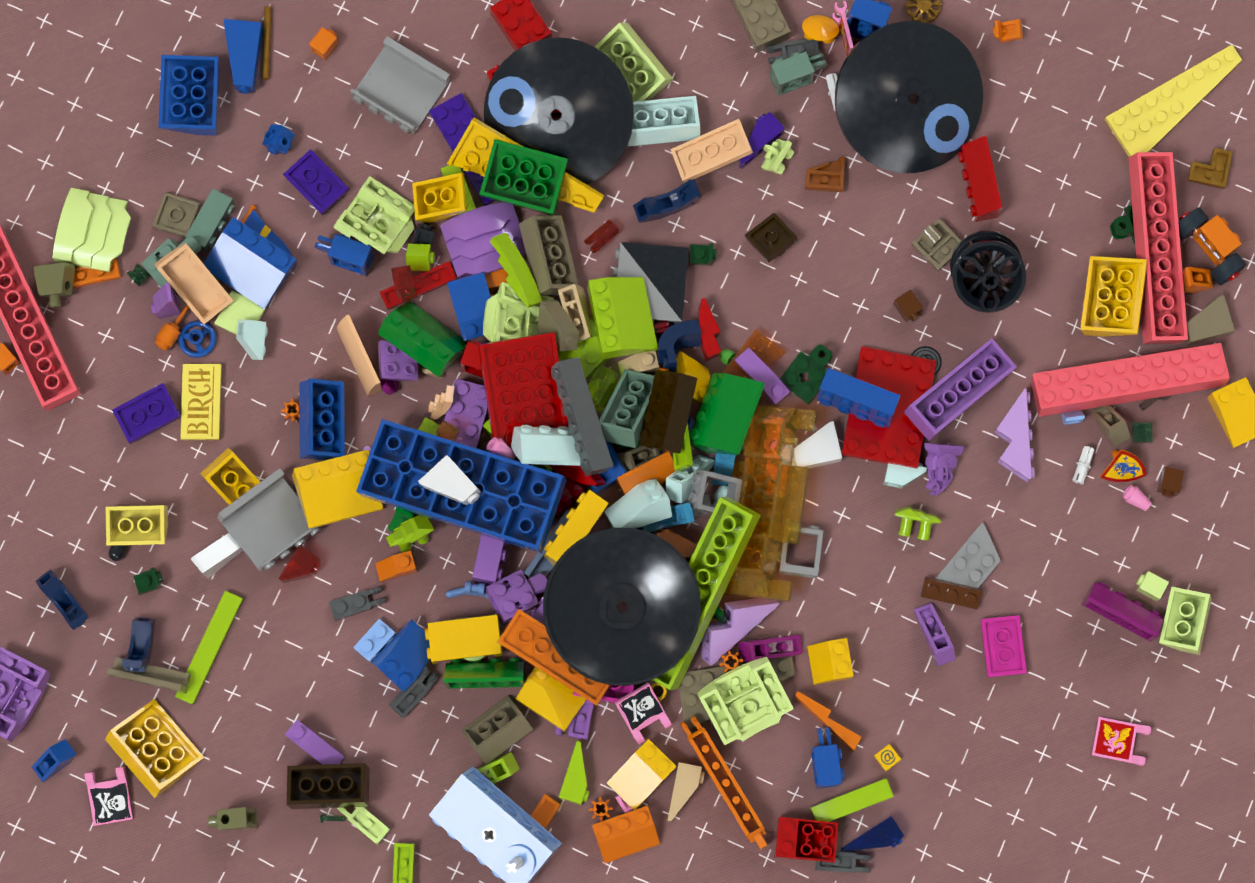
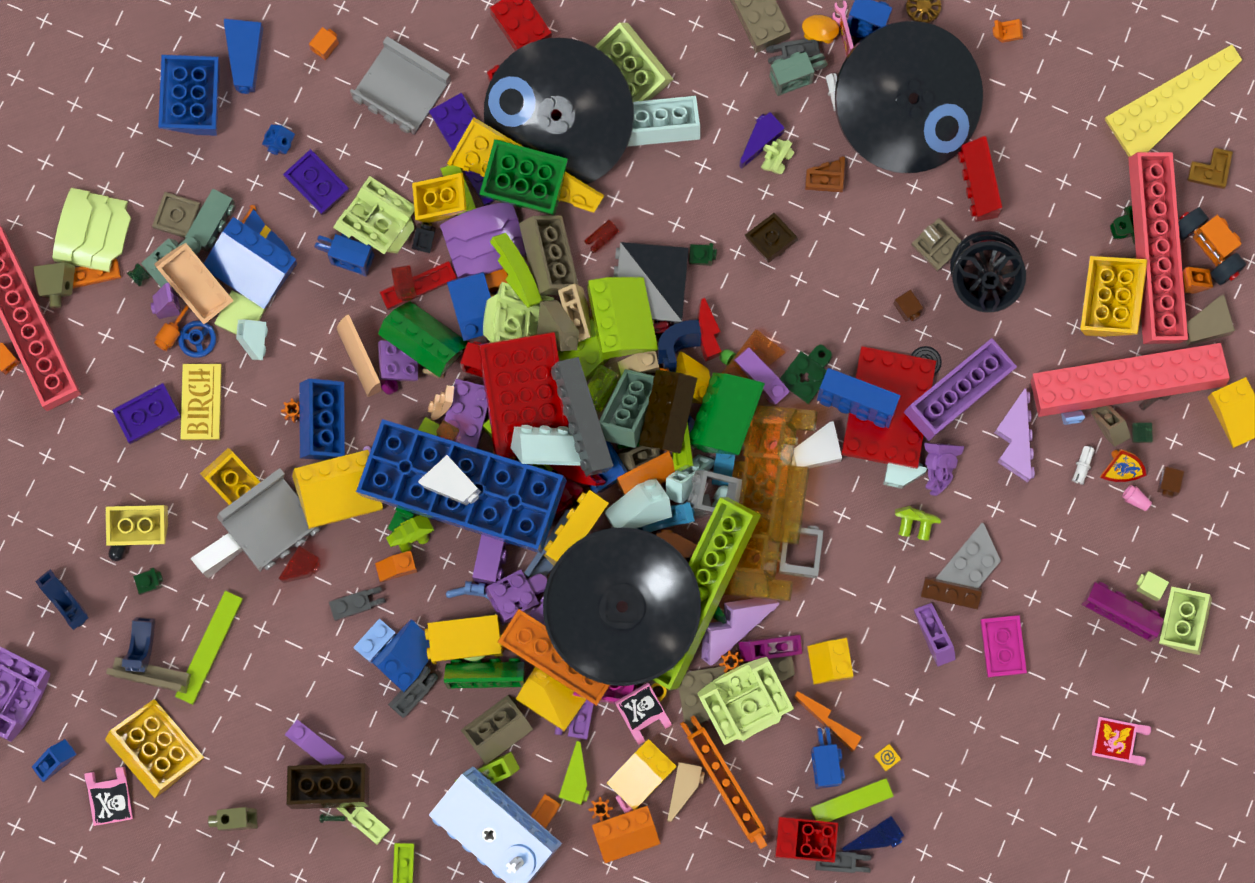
(266, 43): pearl gold bar -> none
(419, 257): lime brick -> none
(499, 447): bright pink cone -> none
(667, 204): dark blue arch -> none
(711, 150): light nougat plate -> none

